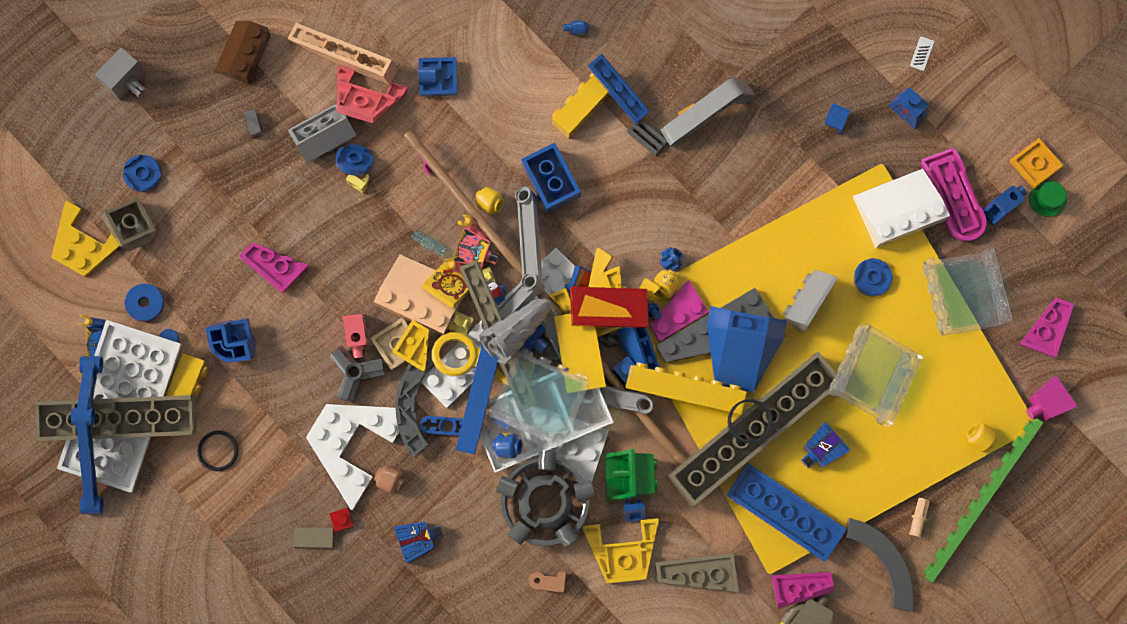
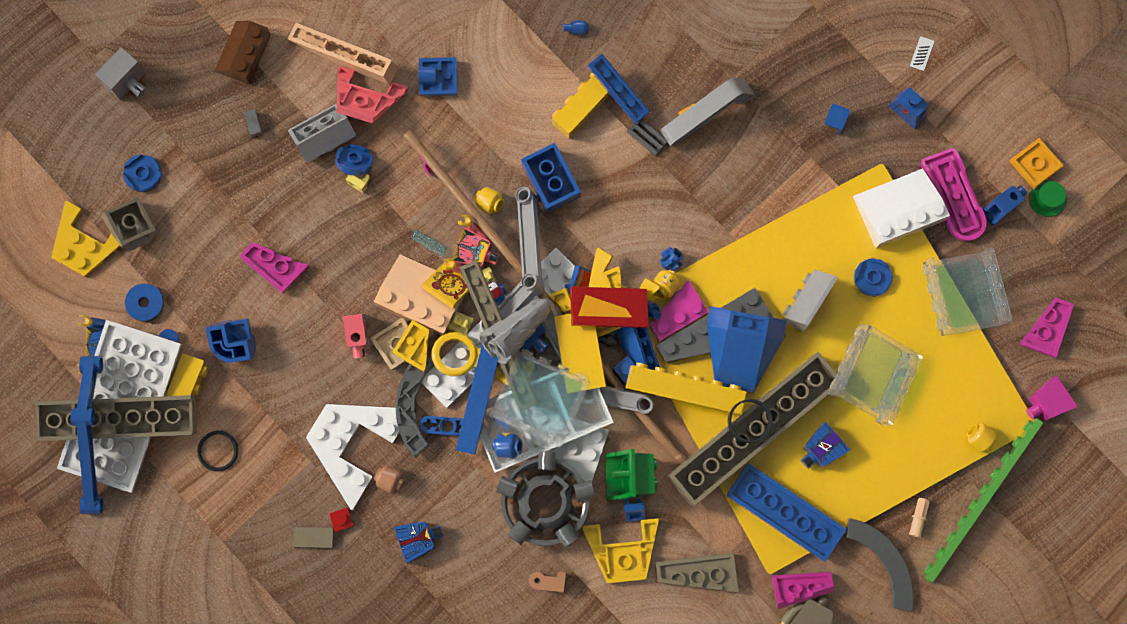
(346, 363): dark grey piece -> none

